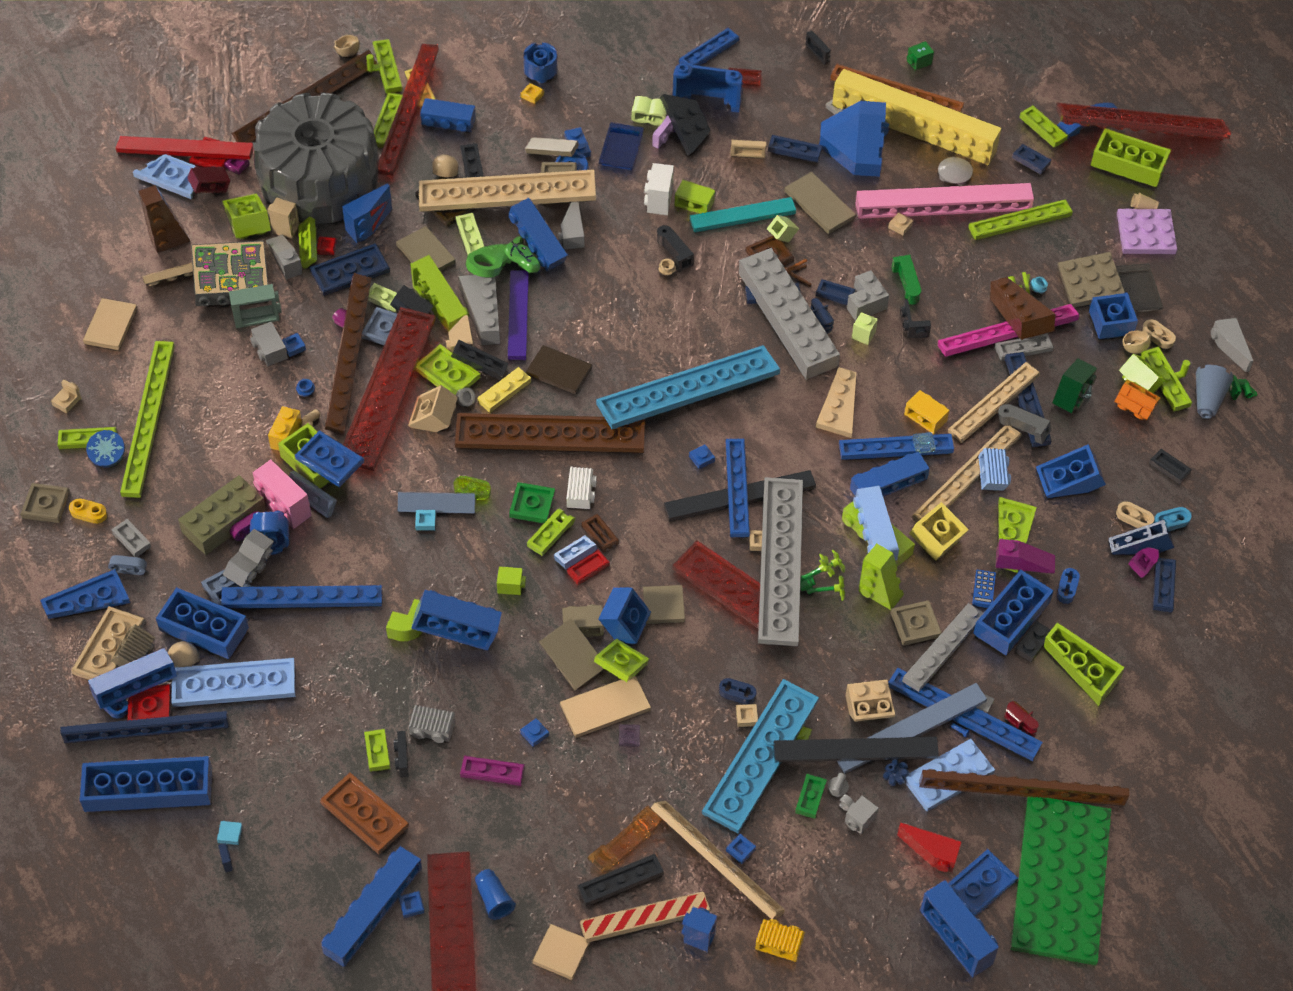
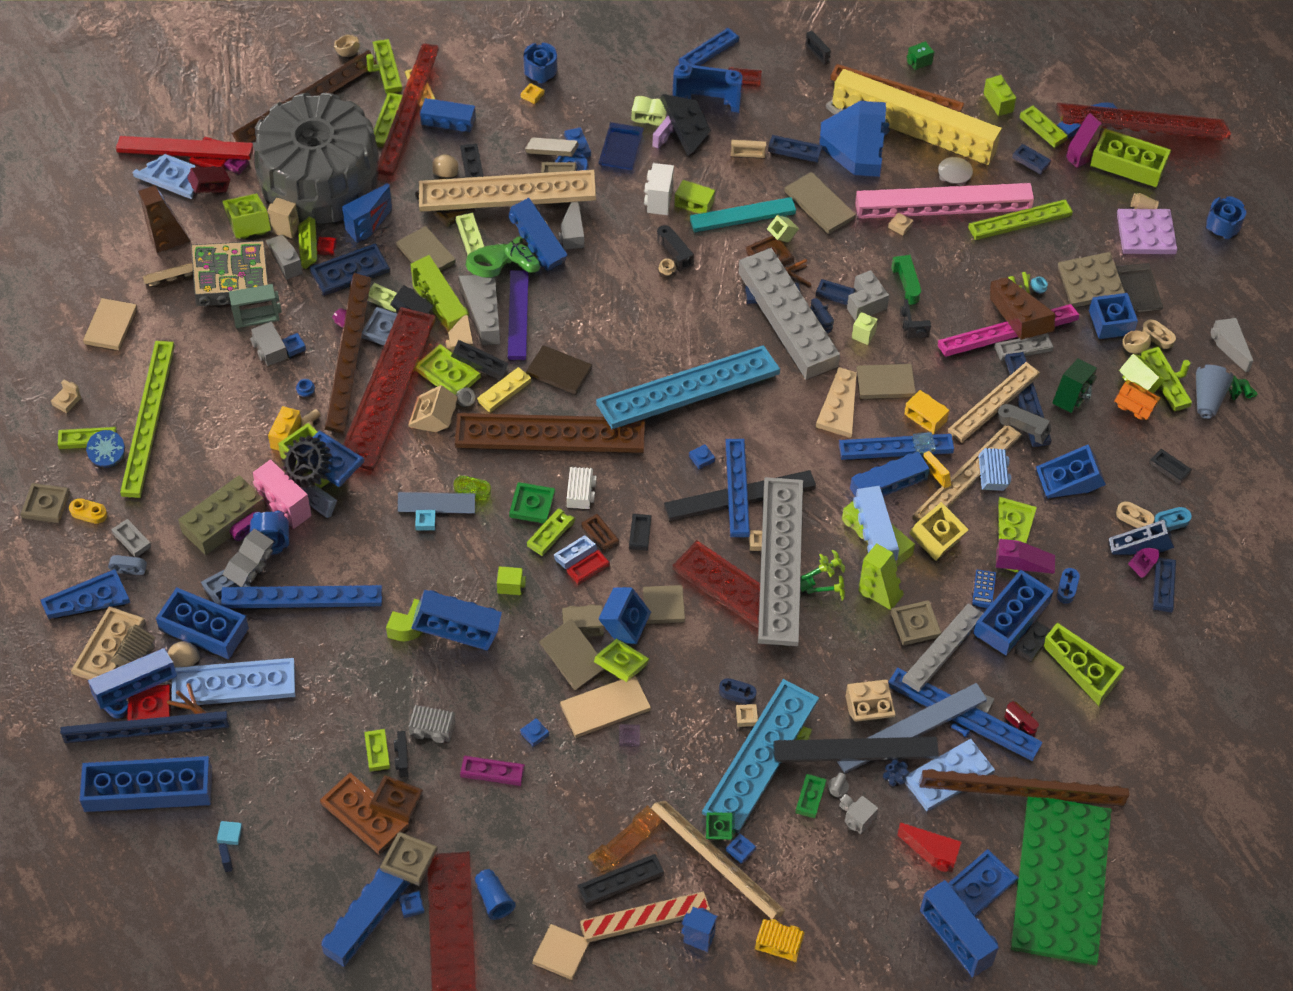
(192, 705): none -> dark orange plant
(318, 452): none -> black gear
(396, 798): none -> reddish brown tile
(408, 858): none -> dark tan tile
(640, 532): none -> black tile
(720, 825): none -> green piece
(885, 381): none -> dark tan tile
(940, 473): none -> yellow tile
(999, 95): none -> lime brick
(1084, 142): none -> magenta slope
(1226, 216): none -> blue brick

